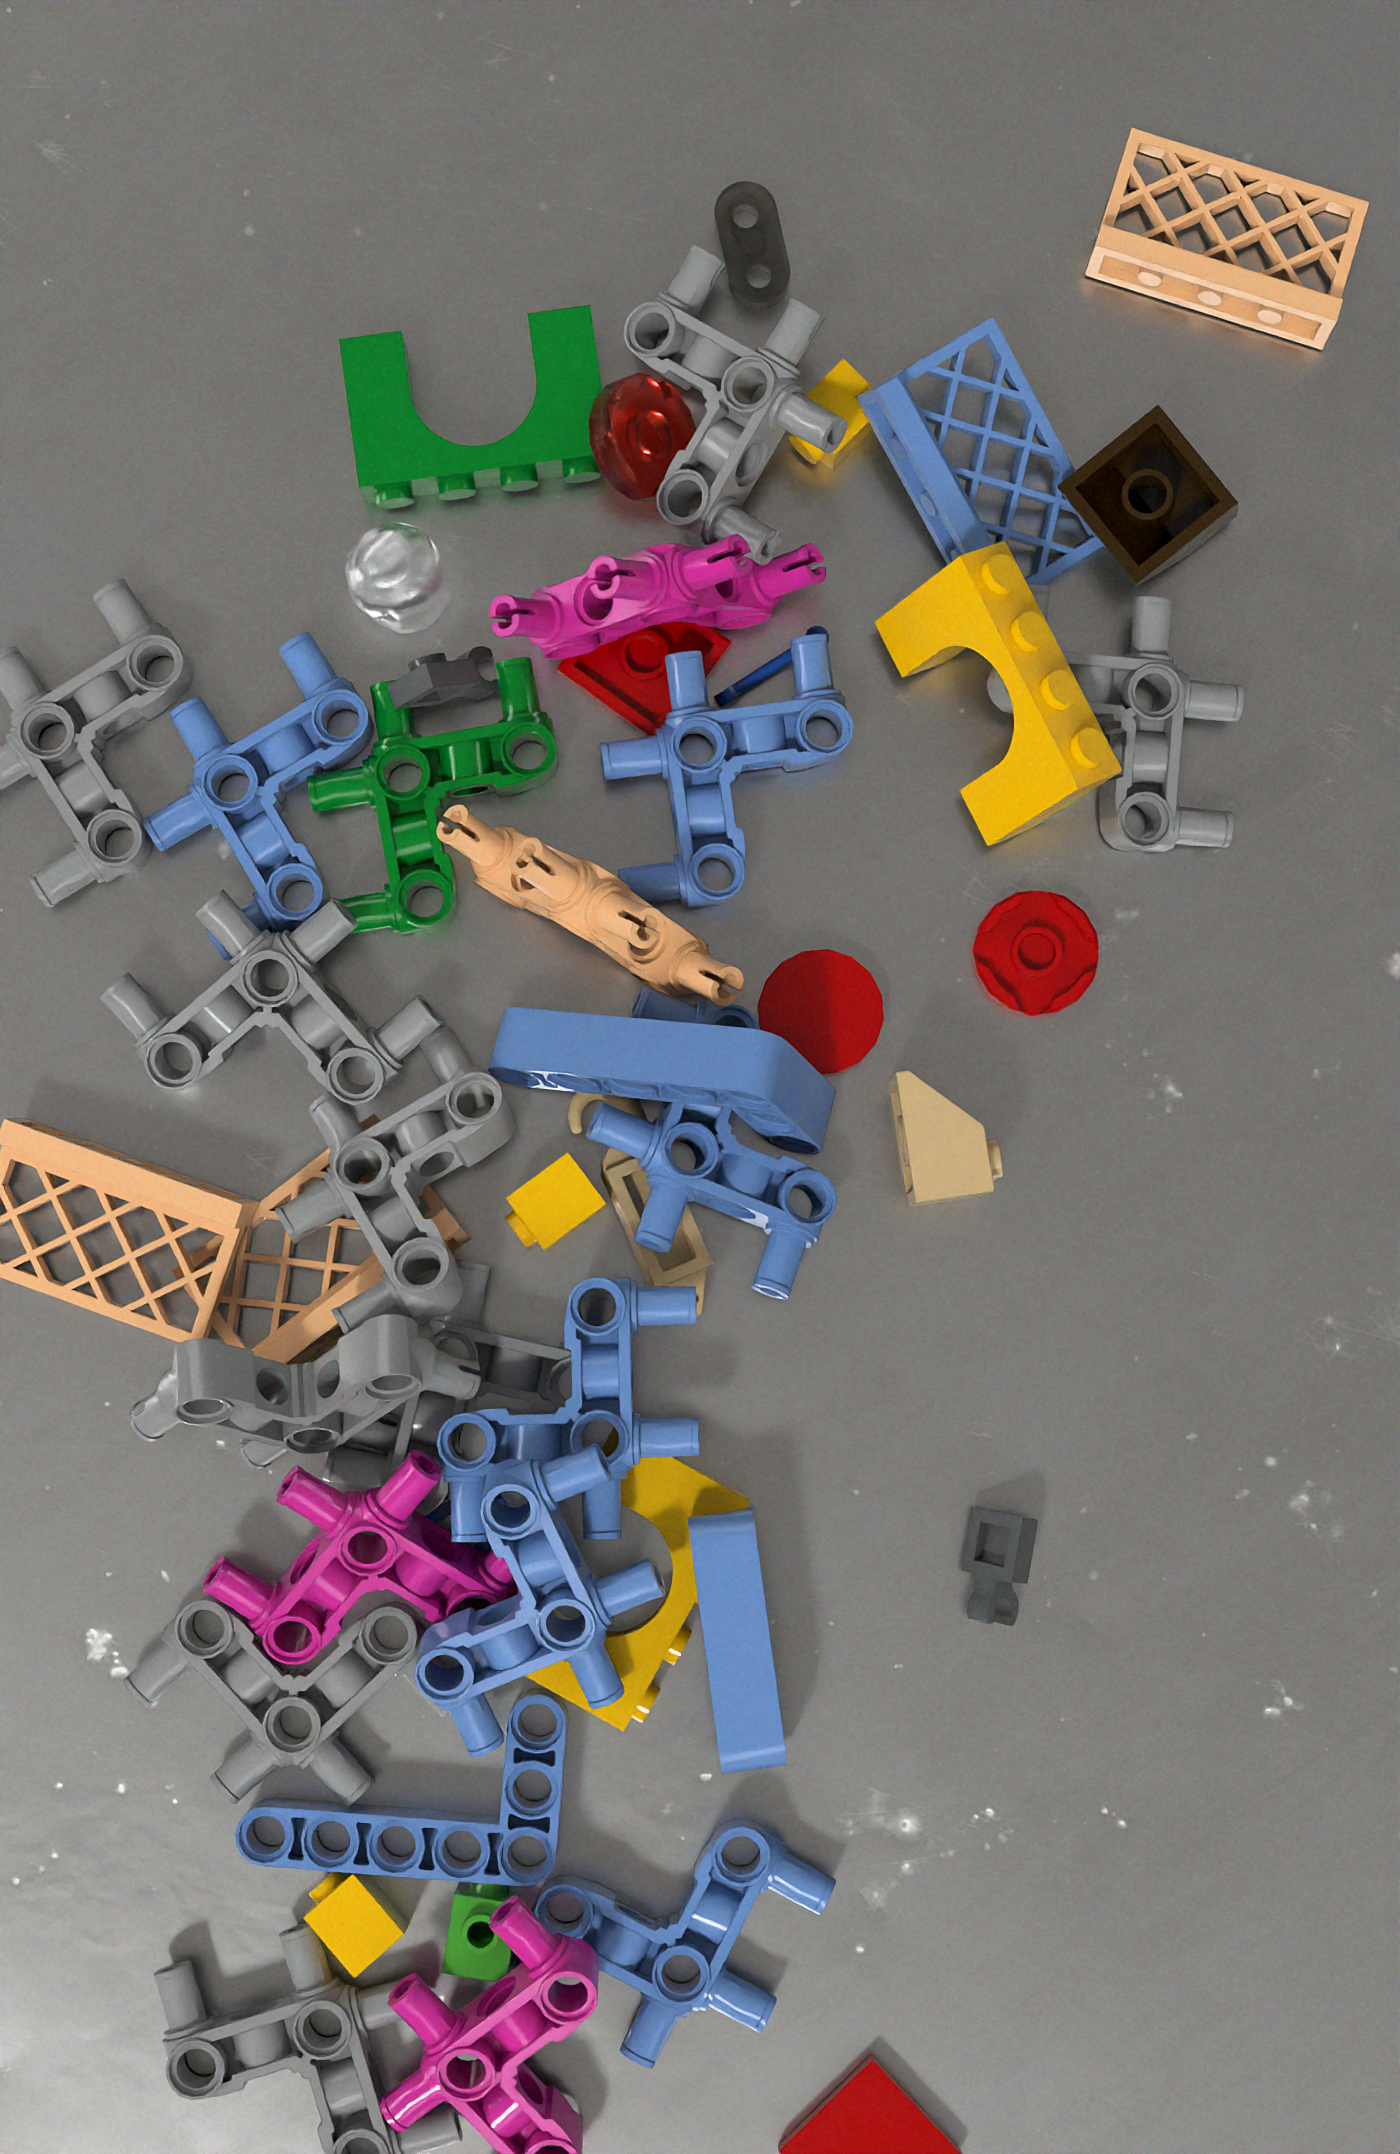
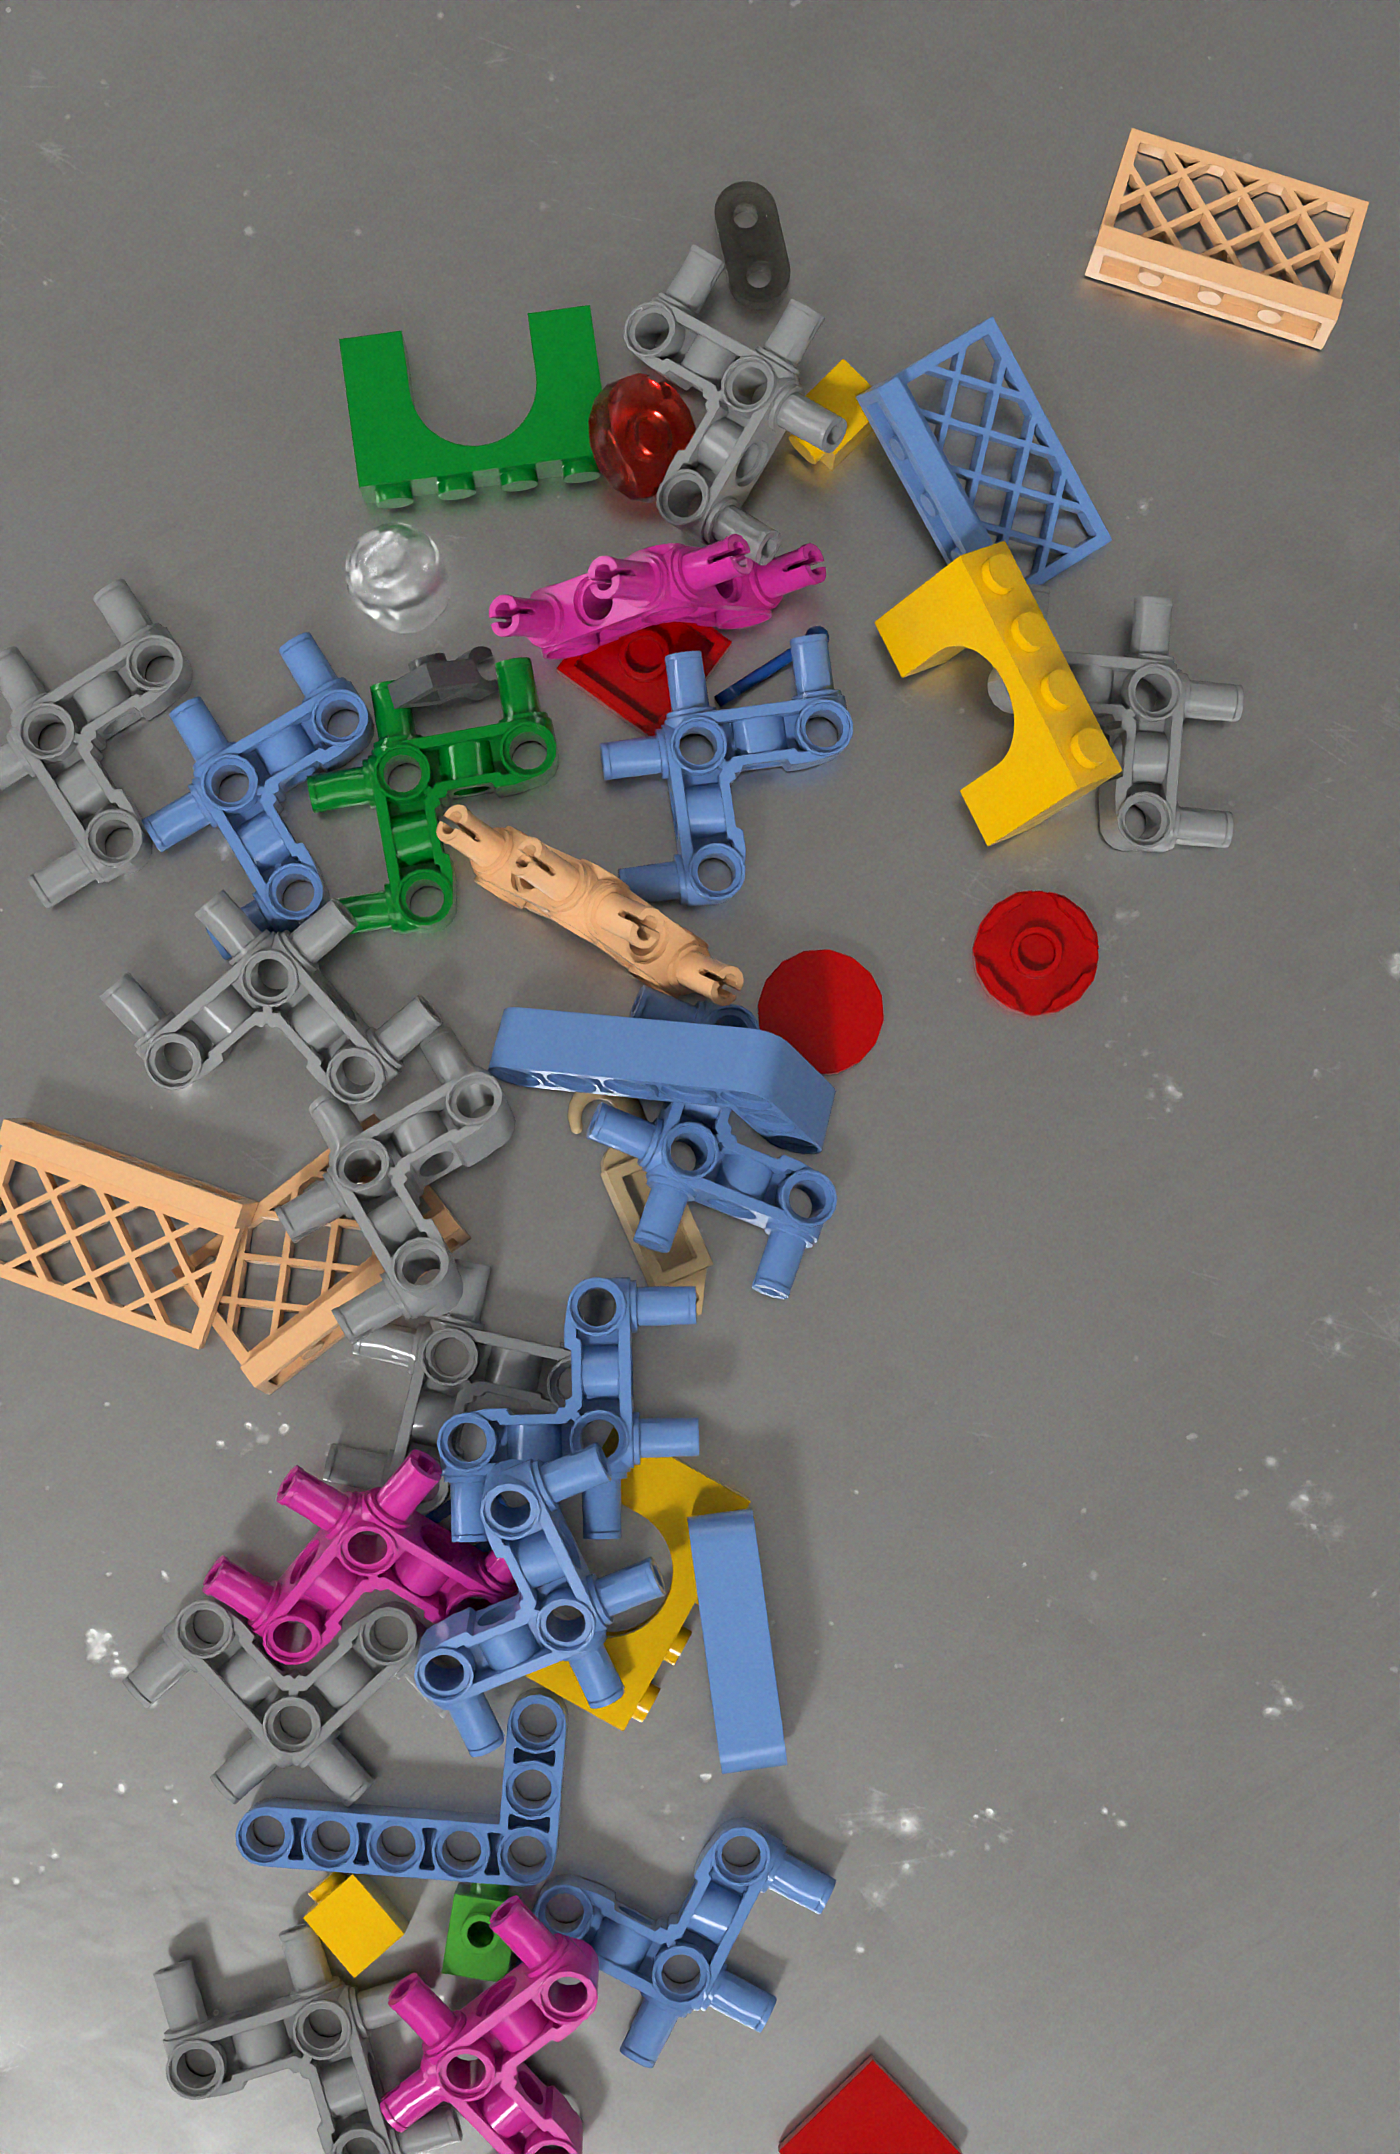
(305, 1405): light grey pin -> none
(553, 1204): yellow brick -> none
(939, 1145): tan slope -> none
(999, 1554): dark grey plate -> none
(1149, 497): dark brown slope -> none

